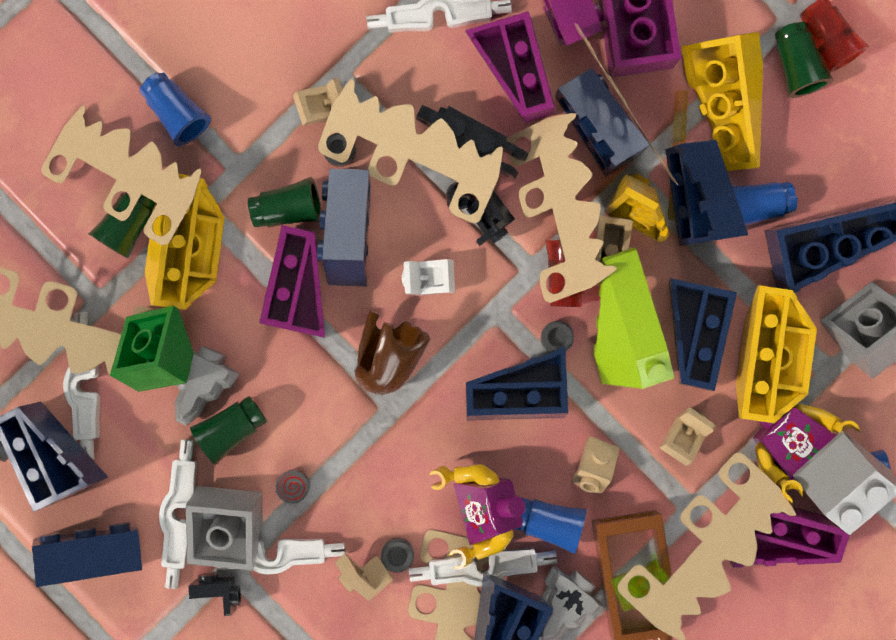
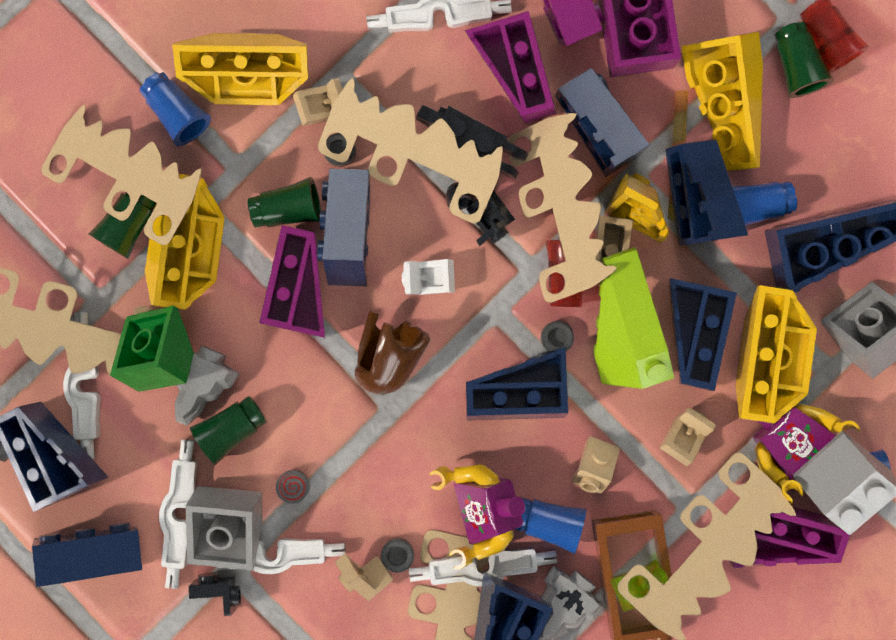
(242, 67): none -> yellow wedge
(613, 85): tan piece -> none

